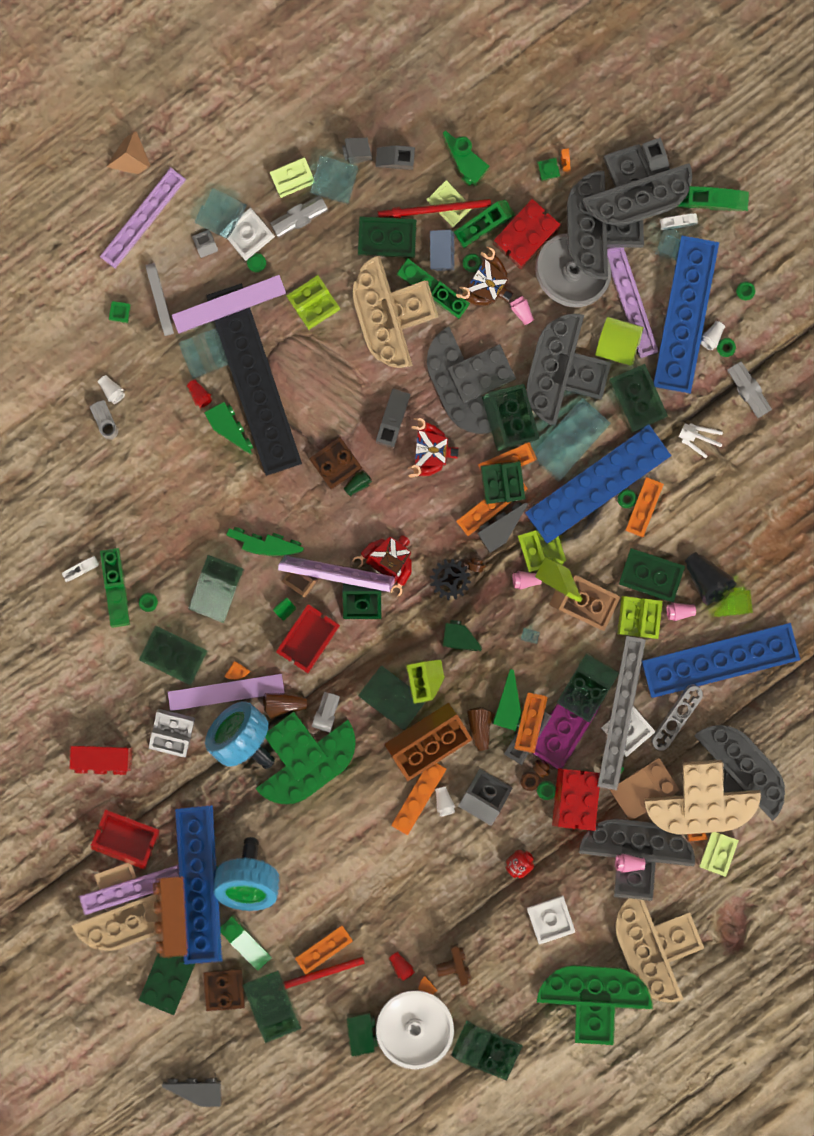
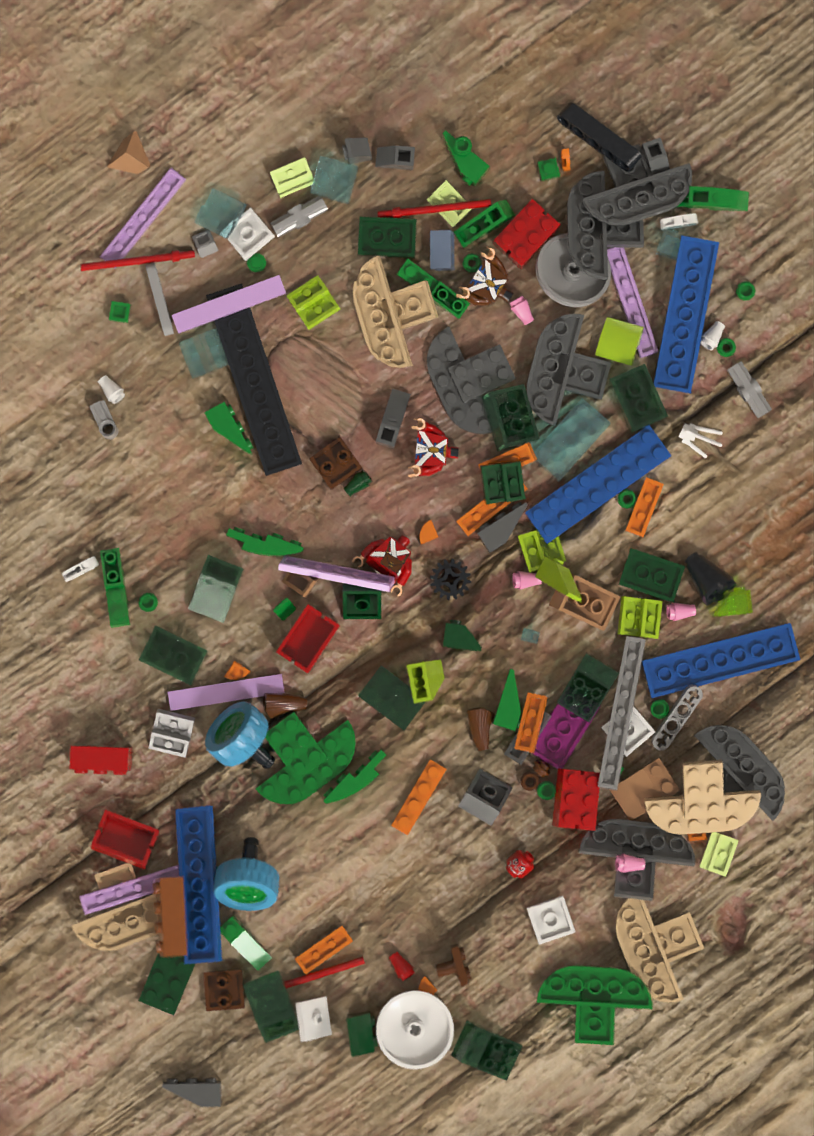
(175, 256): none -> red bar
(199, 394): red cone -> none
(313, 1018): none -> white plate
(325, 715): light grey piece -> none
(349, 784): none -> green slope
(427, 533): none -> orange tile
(428, 741): dark orange brick -> none
(444, 802): white cone -> none
(476, 565): reddish brown plate -> none
(599, 137): none -> black beam
(660, 709): none -> green plate

